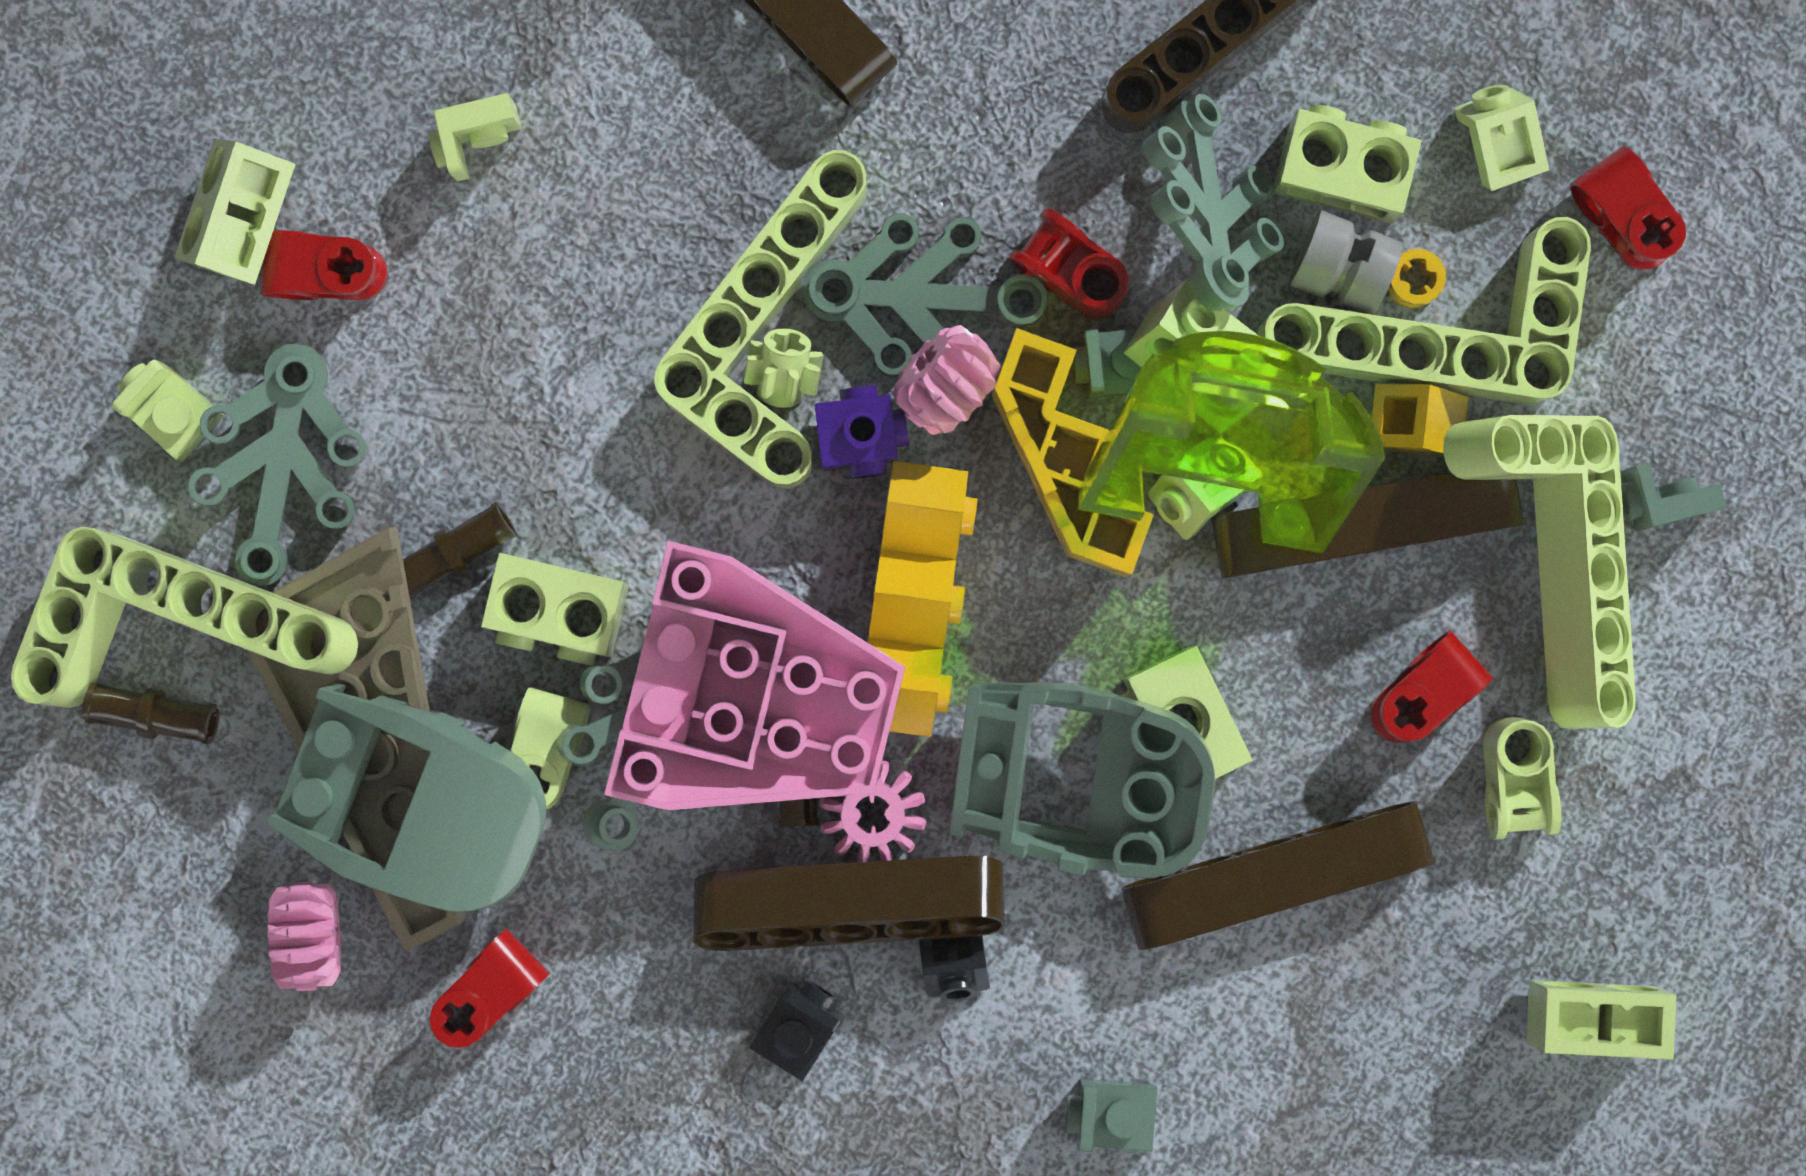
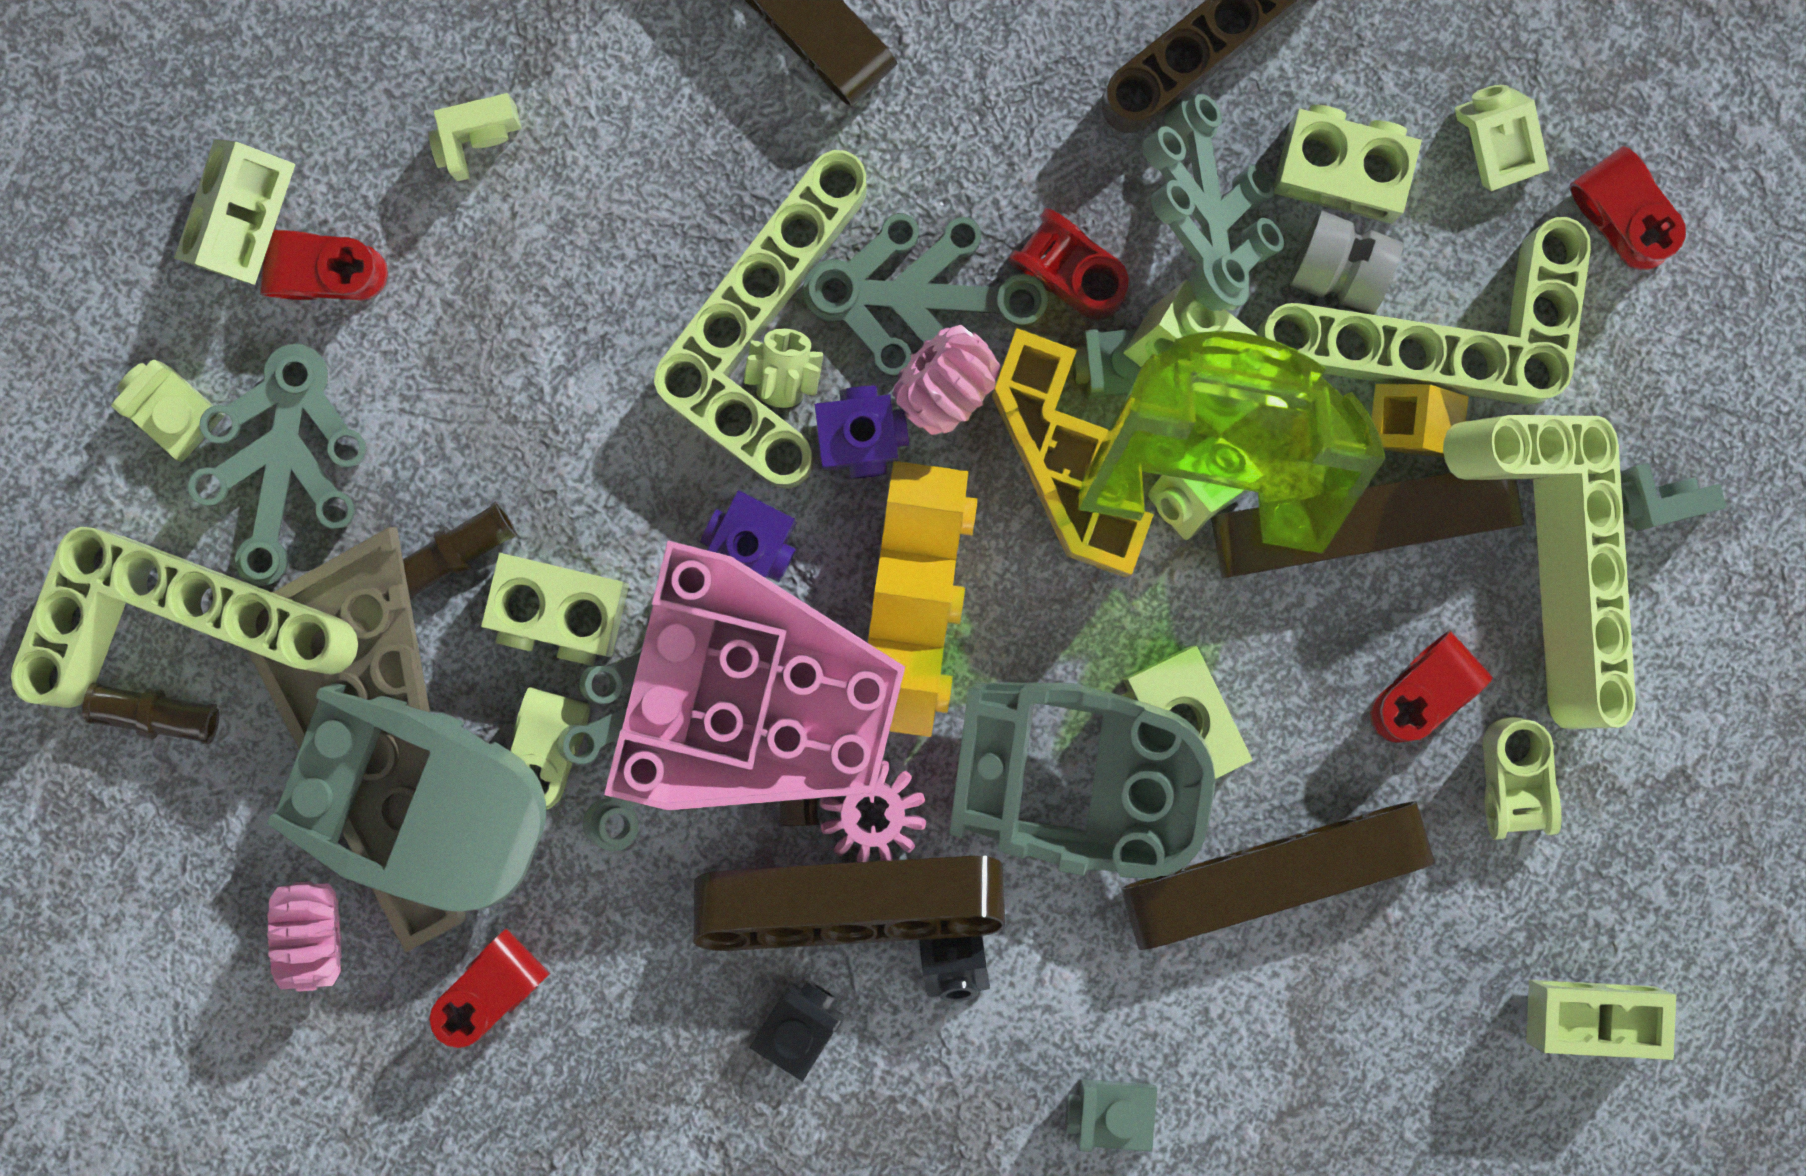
(752, 518): none -> dark purple brick
(1430, 266): yellow bush -> none

